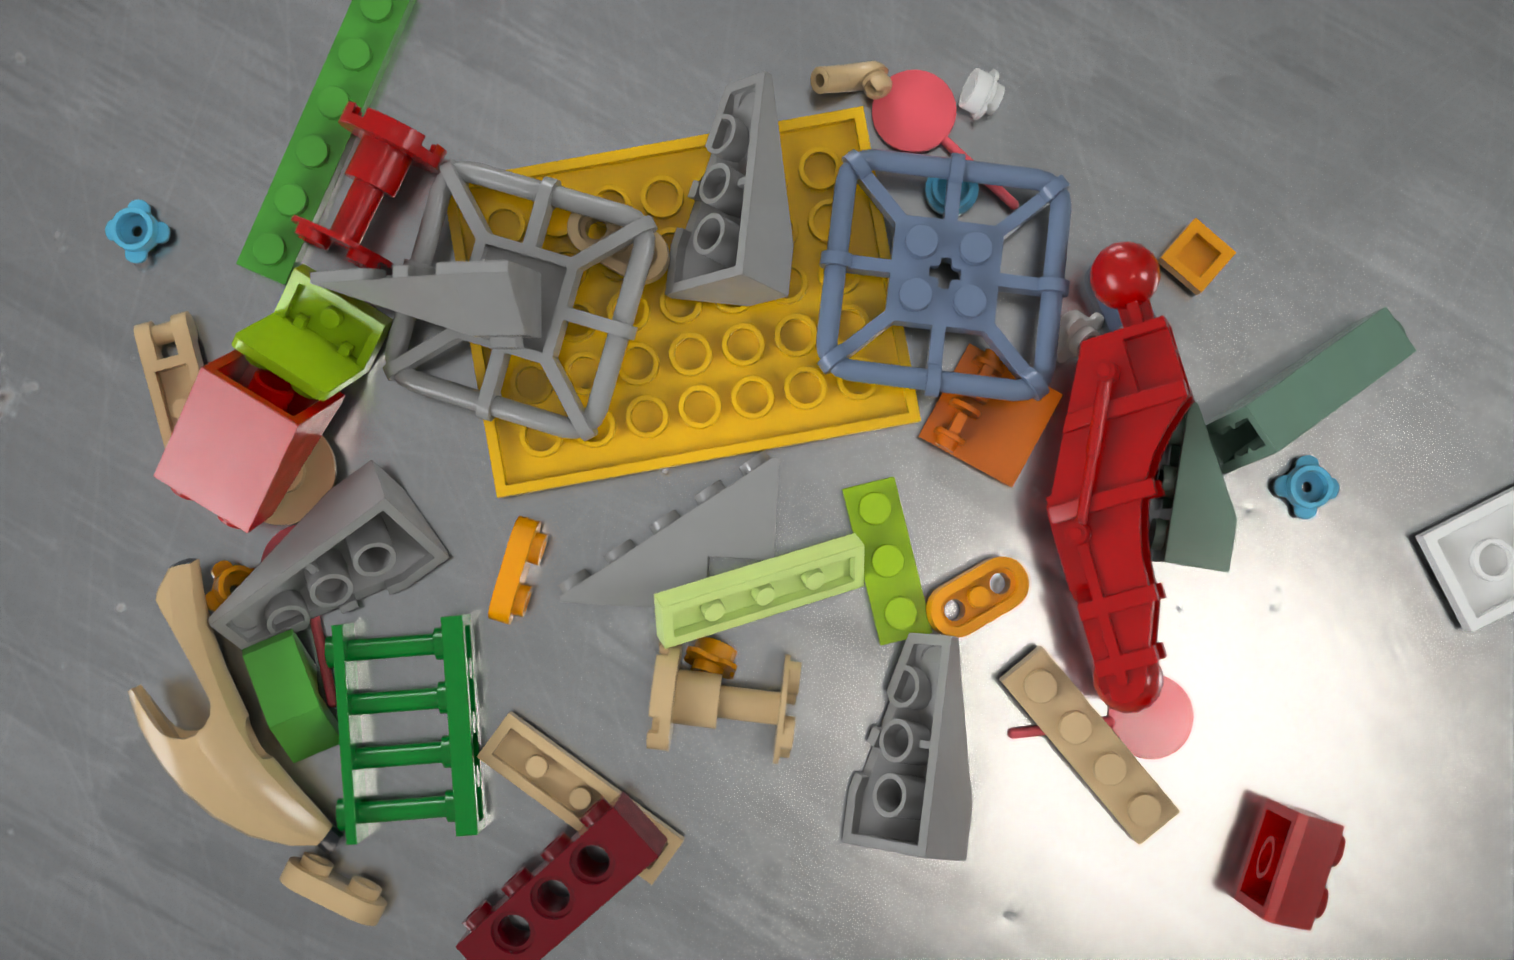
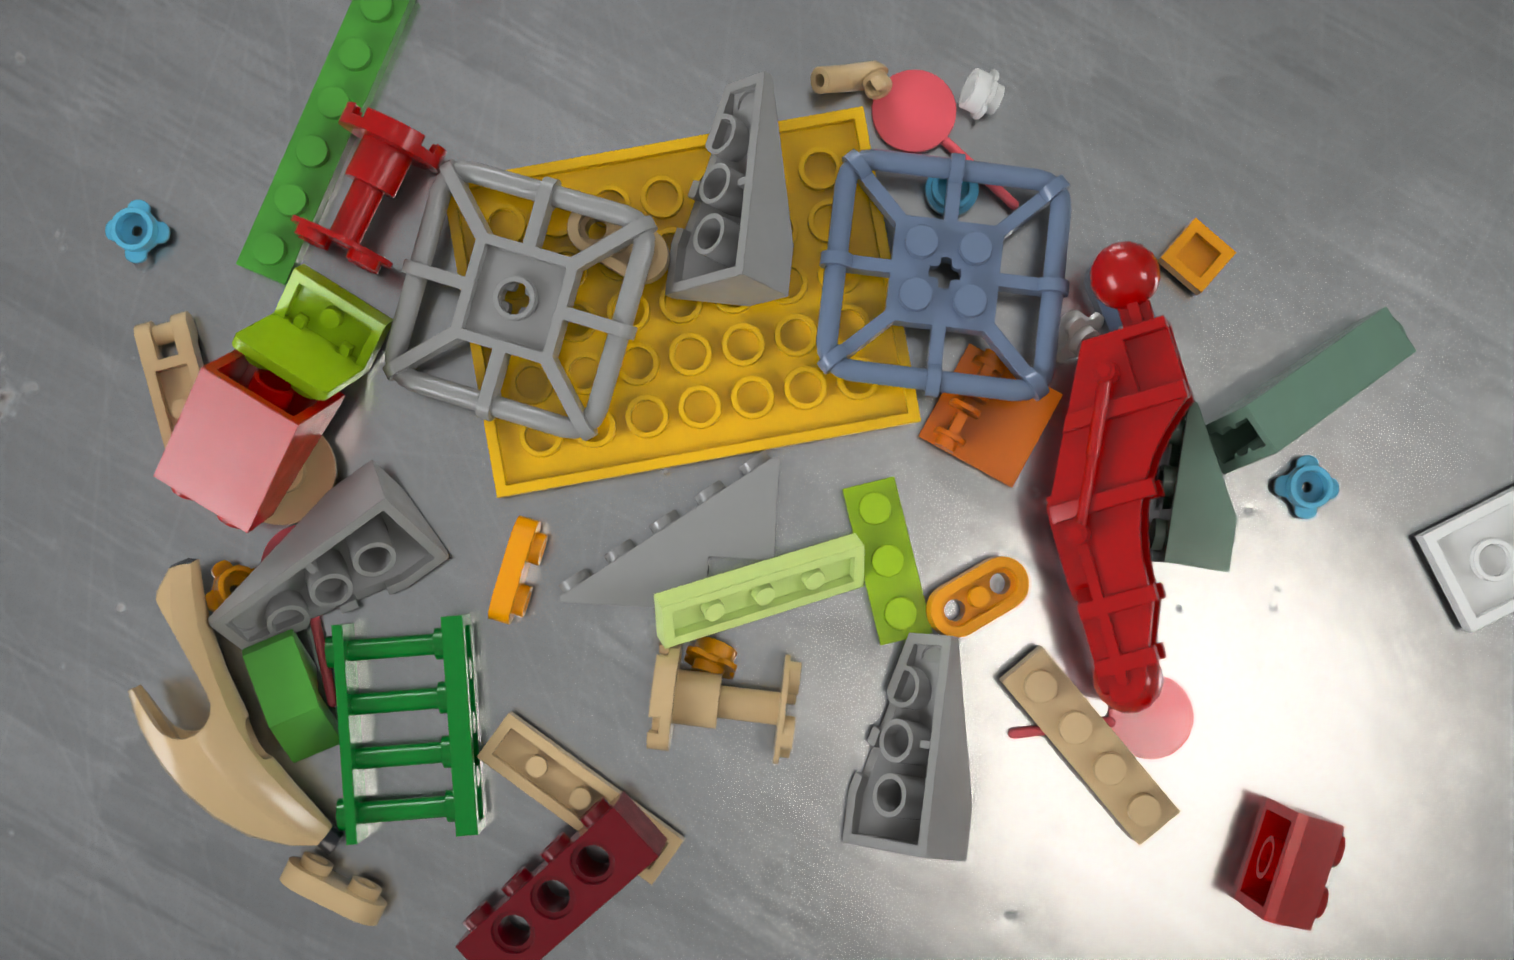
(472, 297): light grey wedge -> none

